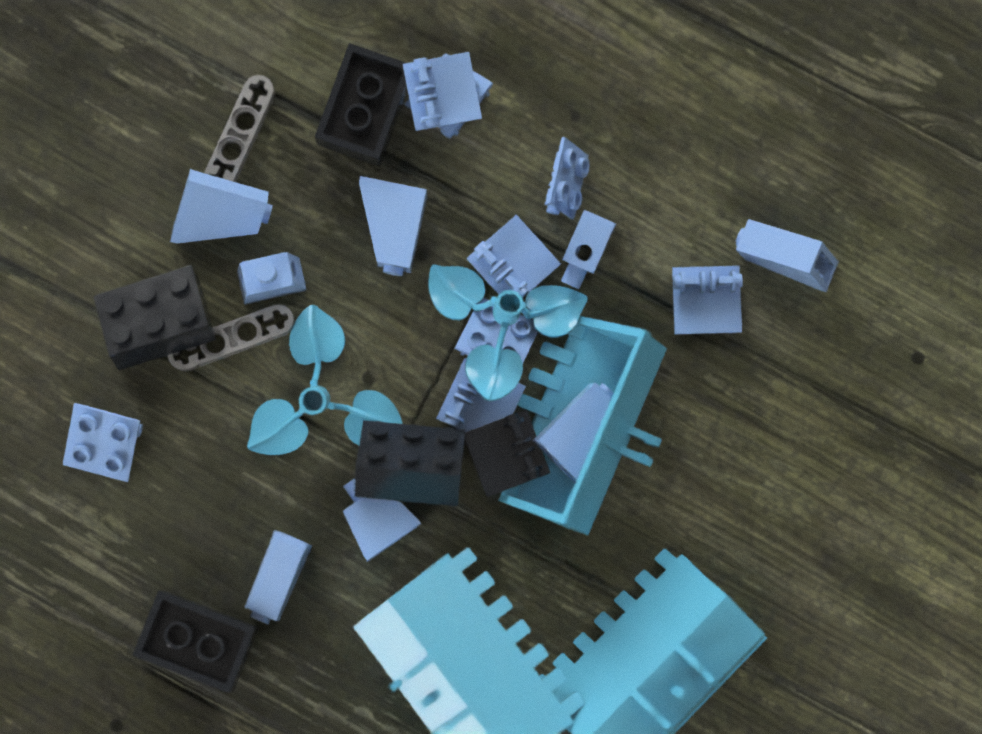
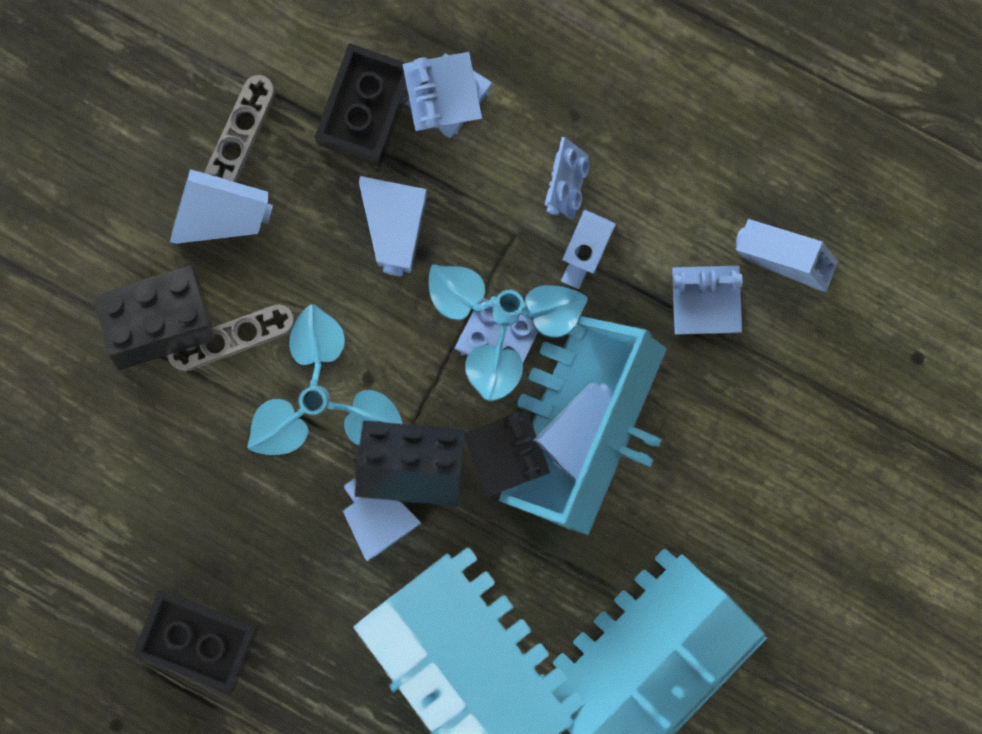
(101, 442): light blue hinge -> none
(270, 277): light blue torso -> none
(277, 577): light blue slope -> none
(468, 410): light blue hinge -> none
(513, 259): light blue hinge -> none

